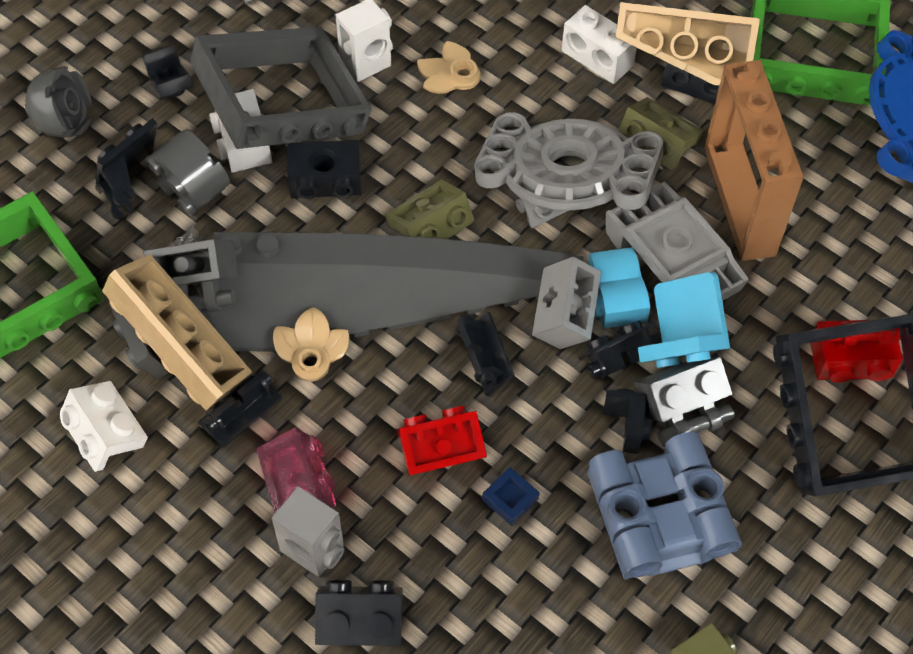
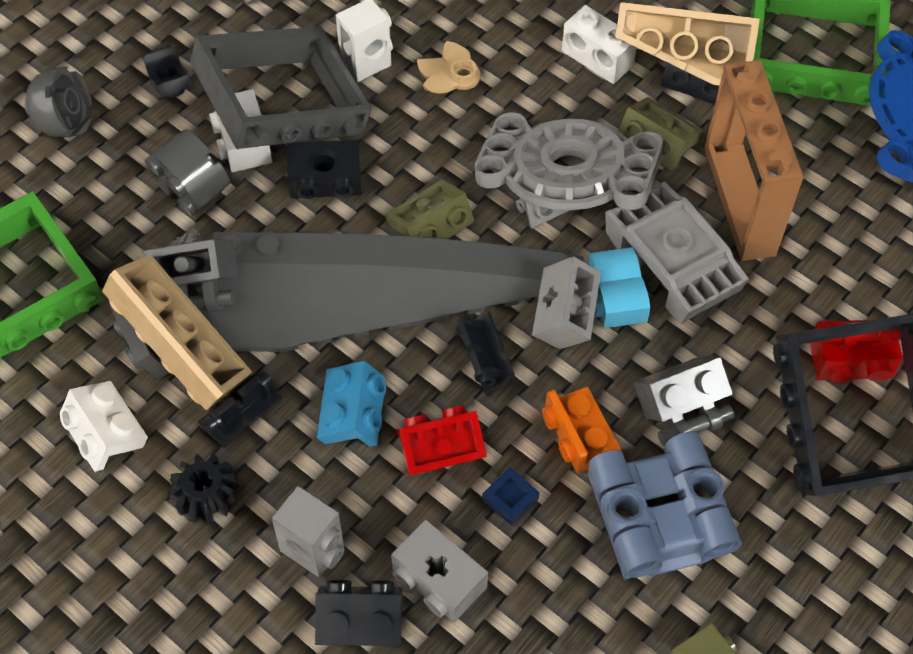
(117, 161): black plate -> none
(197, 477): none -> black gear
(292, 462): clear pink bracket -> none
(309, 339): tan plate -> none
(352, 404): none -> dark azure bracket
(432, 551): none -> light grey brick
(579, 427): none -> orange bracket
(606, 354): black hinge -> none
(631, 406): black bracket -> none
(689, 321): medium azure bracket -> none

